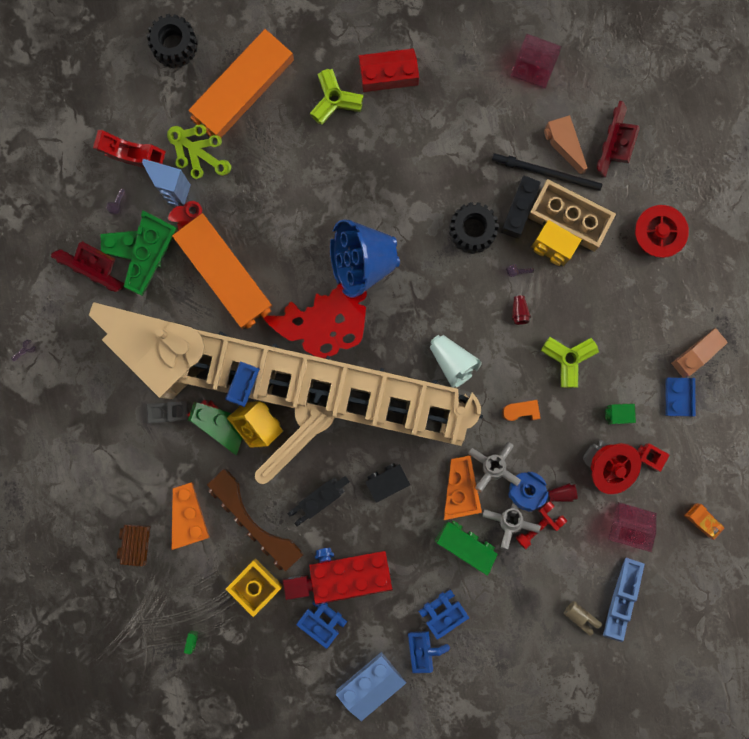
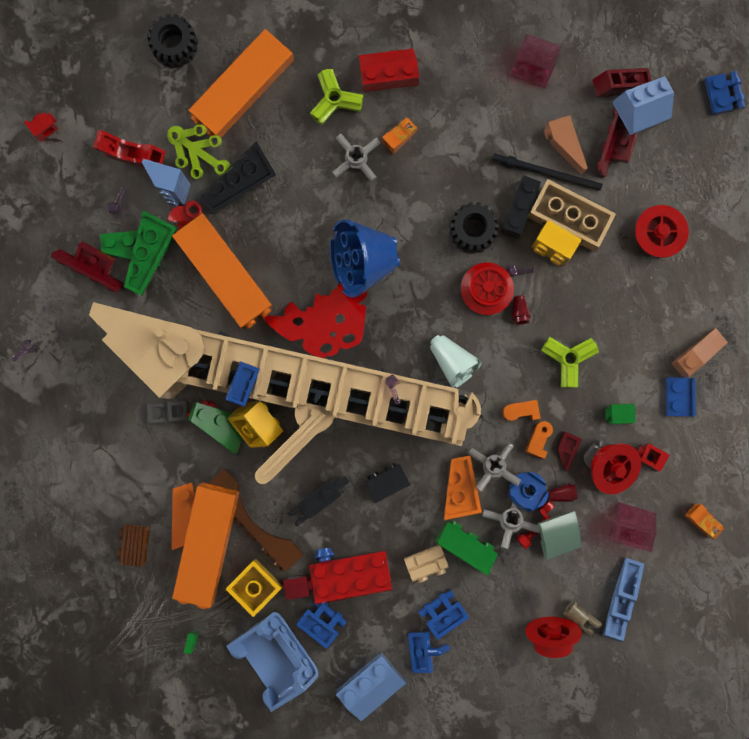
(42, 125): none -> red brick
(205, 545): none -> orange brick
(239, 179): none -> black wing
(276, 659): none -> medium blue windscreen
(356, 150): none -> light grey bar
(391, 382): none -> hand
(399, 135): none -> orange leg
(426, 563): none -> tan brick
(487, 288): none -> red wheel
(538, 439): none -> orange leg
(553, 636): none -> red wheel
(559, 535): none -> sand green slope
(567, 449): none -> dark red tile
(620, 80): none -> dark red slope
(645, 105): none -> medium blue slope
(719, 93): none -> blue plate

